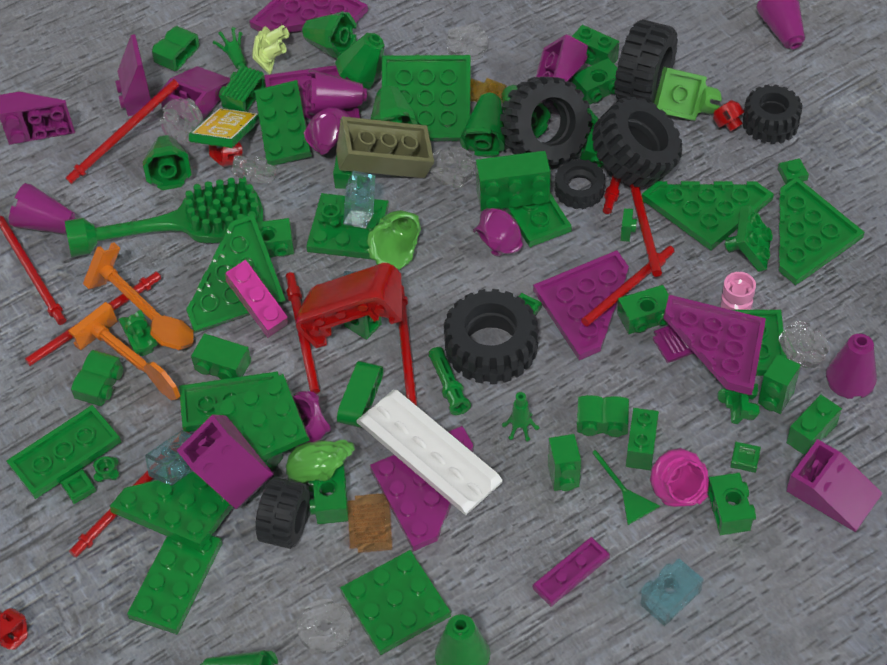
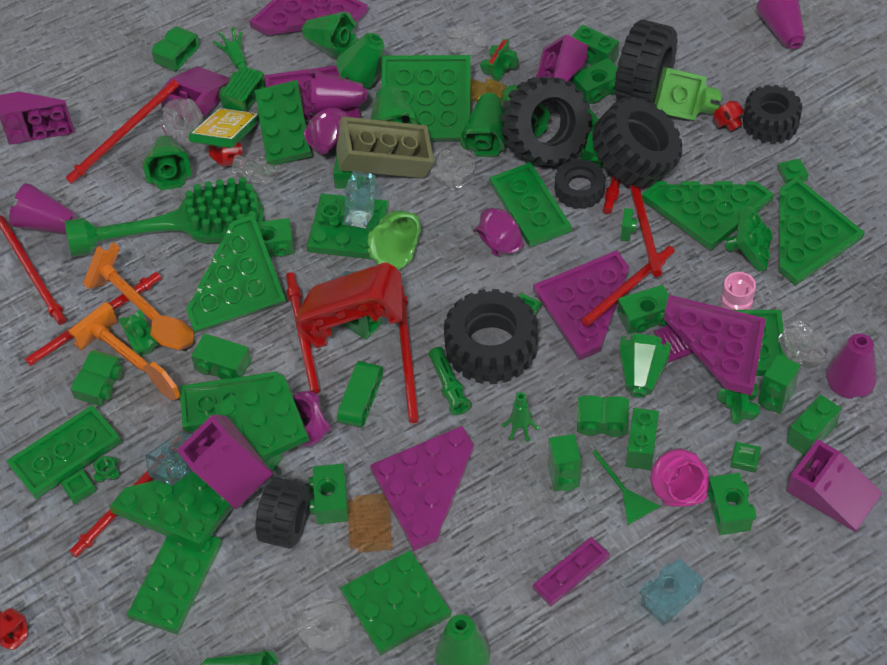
(132, 79): magenta slope -> none
(256, 298): dark pink brick -> none
(267, 46): yellowish green connector -> none
(317, 460): bright green piece -> none
(430, 451): white plate -> none
(501, 59): none -> green hips
(513, 180): green brick -> none
(642, 362): none -> green cone

